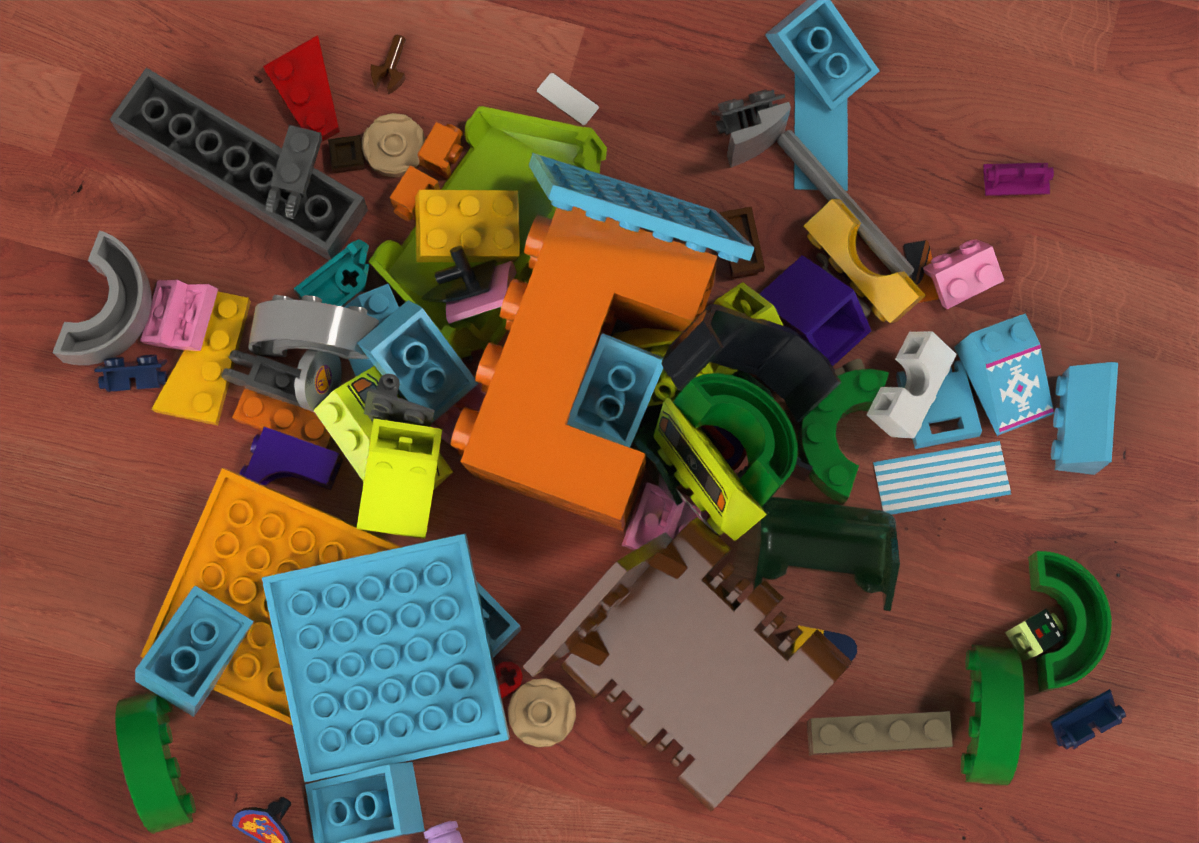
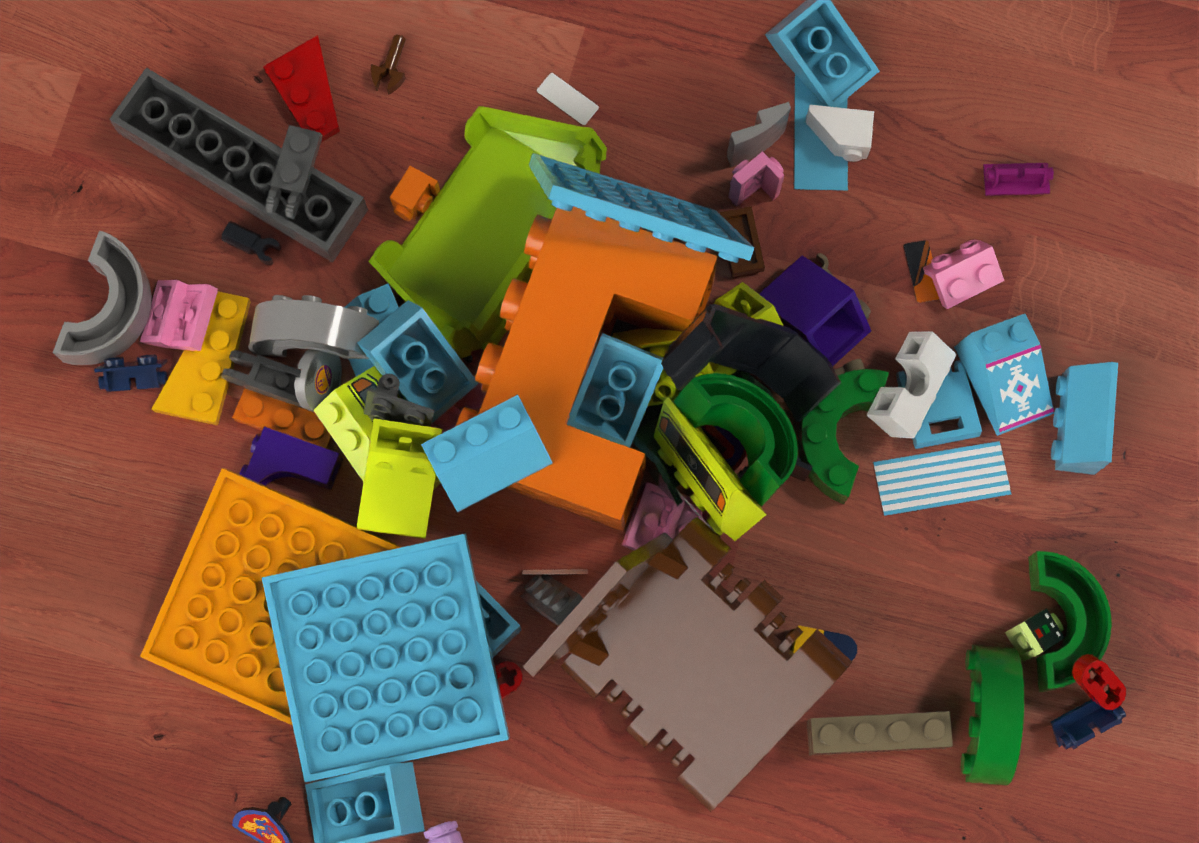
(148, 764): green brick -> none
(193, 651): medium azure slope -> none
(249, 241): none -> black bar
(328, 279): teal piece -> none
(346, 154): dark brown tile -> none
(393, 144): tan tile -> none
(441, 149): orange brick -> none
(461, 280): black shield -> none
(475, 219): yellow brick -> none
(486, 301): bright pink slope -> none
(487, 453): none -> medium azure slope
(542, 713): tan tile -> none
(550, 598): none -> dark grey plate
(562, 571): none -> sticker
(728, 110): dark grey hinge -> none
(752, 175): none -> bright pink bracket
(828, 540): clear green windscreen -> none
(832, 190): light grey axle -> none
(836, 232): yellow arch -> none
(842, 130): none -> white slope
(1095, 686): none -> red beam

